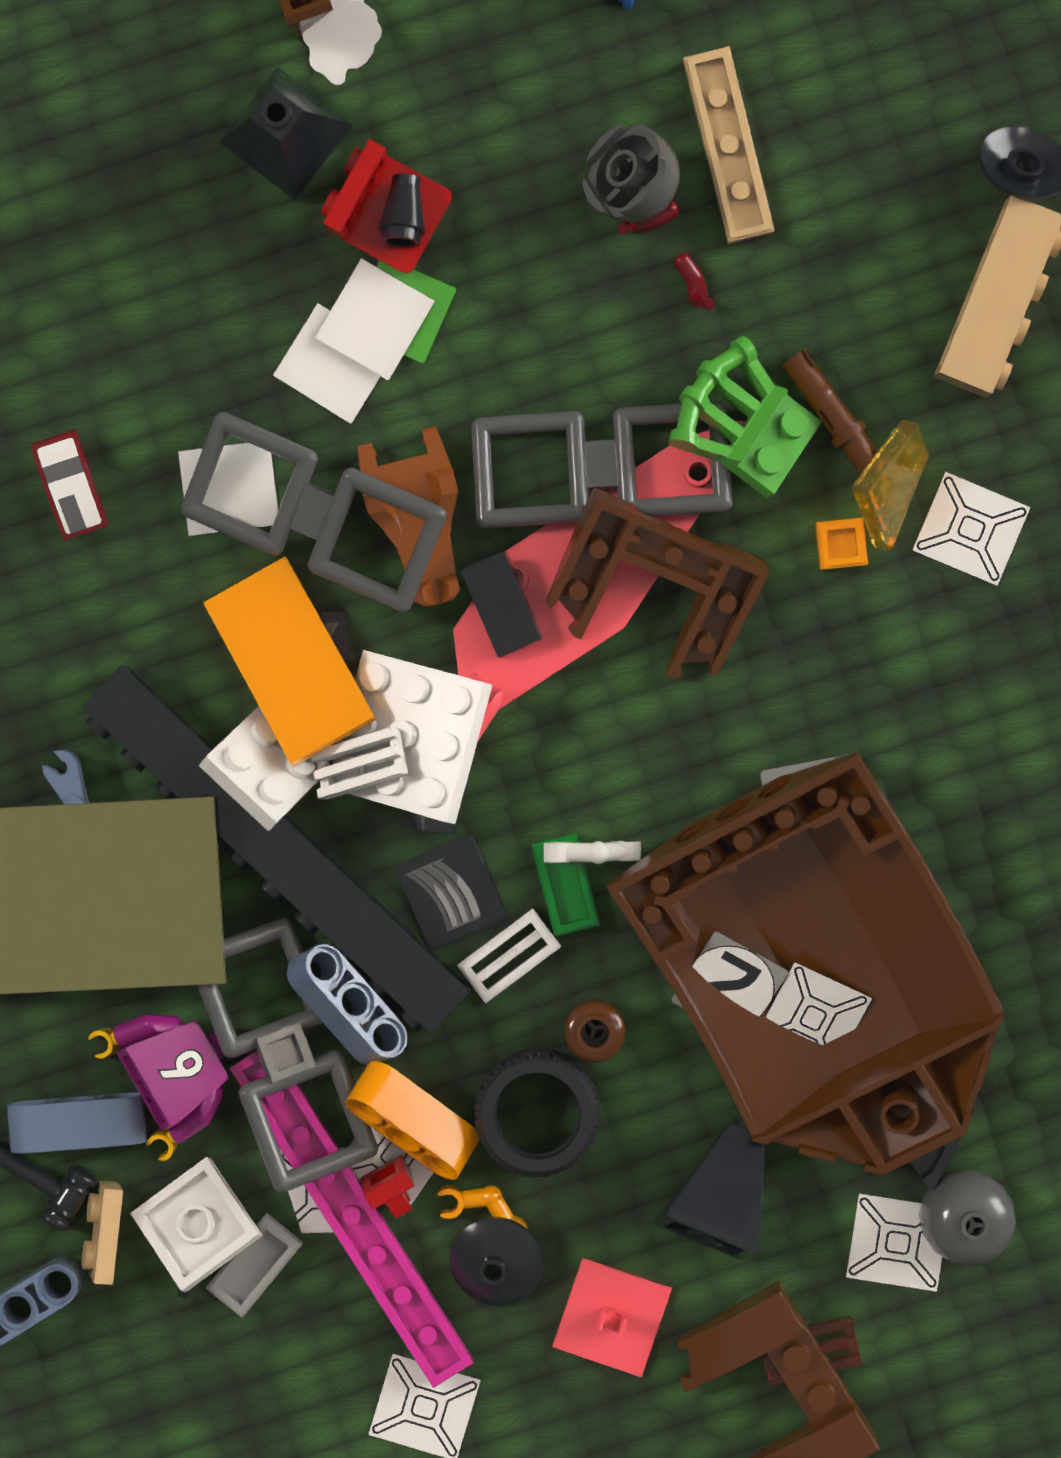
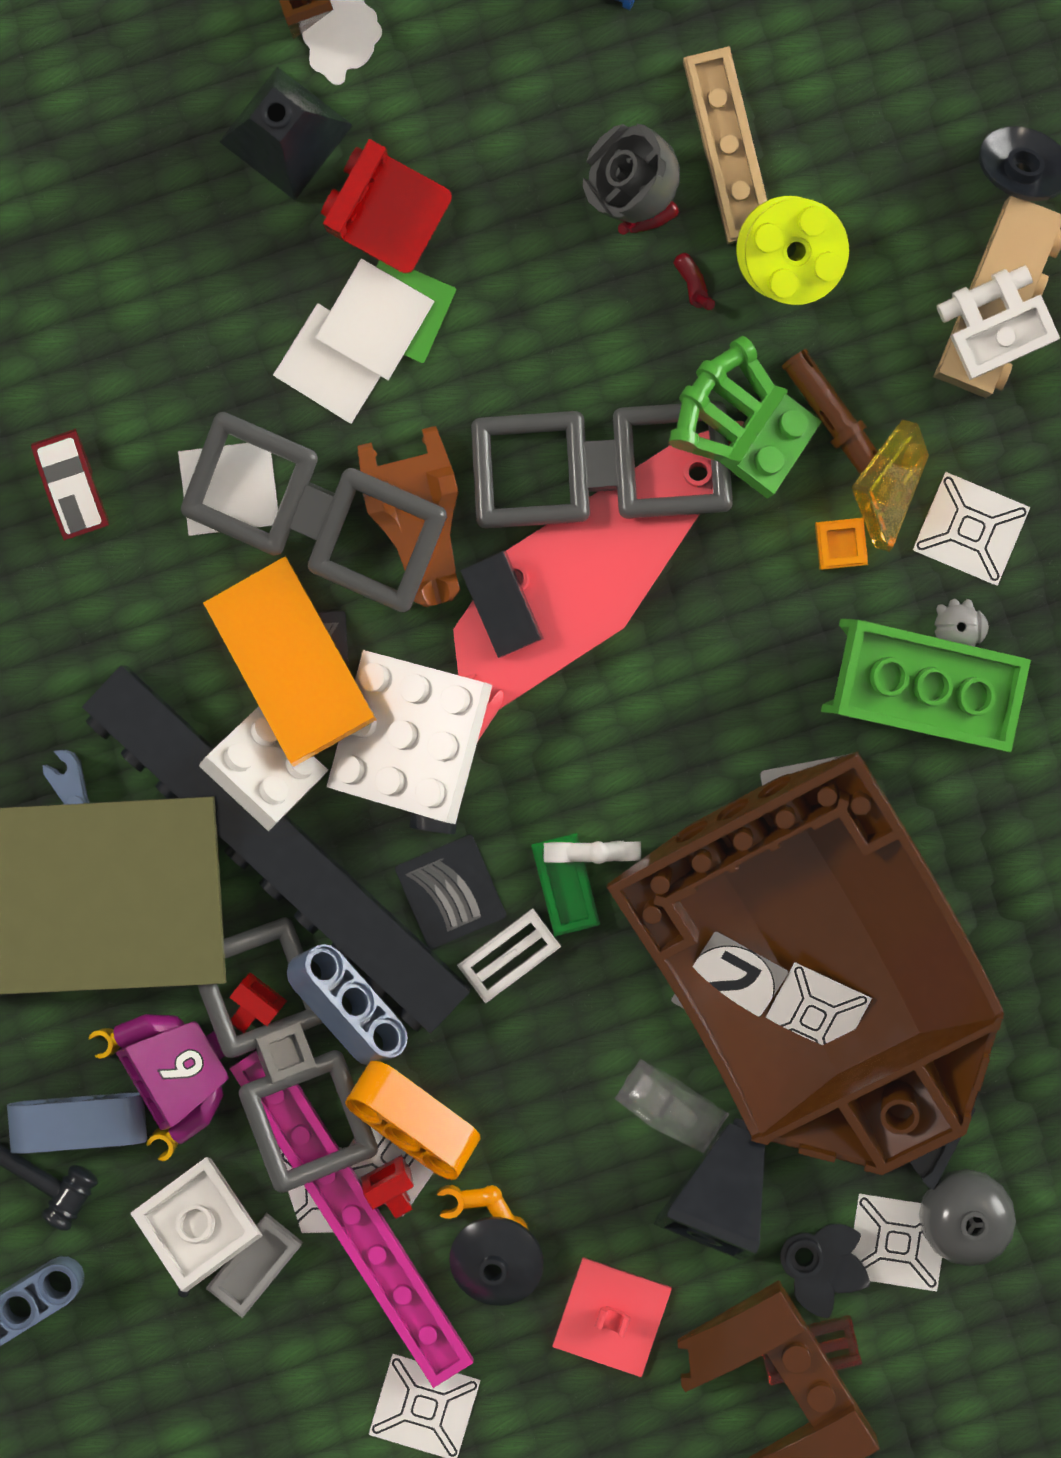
(105, 1212): tan plate -> none
(255, 1002): none -> red tile
(326, 771): white tile -> none
(403, 214): black cone -> none
(537, 1162): black tyre -> none
(592, 1047): reddish brown head -> none
(616, 530): reddish brown wedge -> none
(671, 1106): none -> clear slope
(818, 257): none -> neon yellow wheel
(829, 1270): none -> black plate
(929, 685): none -> bright green plate
(949, 617): none -> light grey animal
(1005, 335): none -> white plate

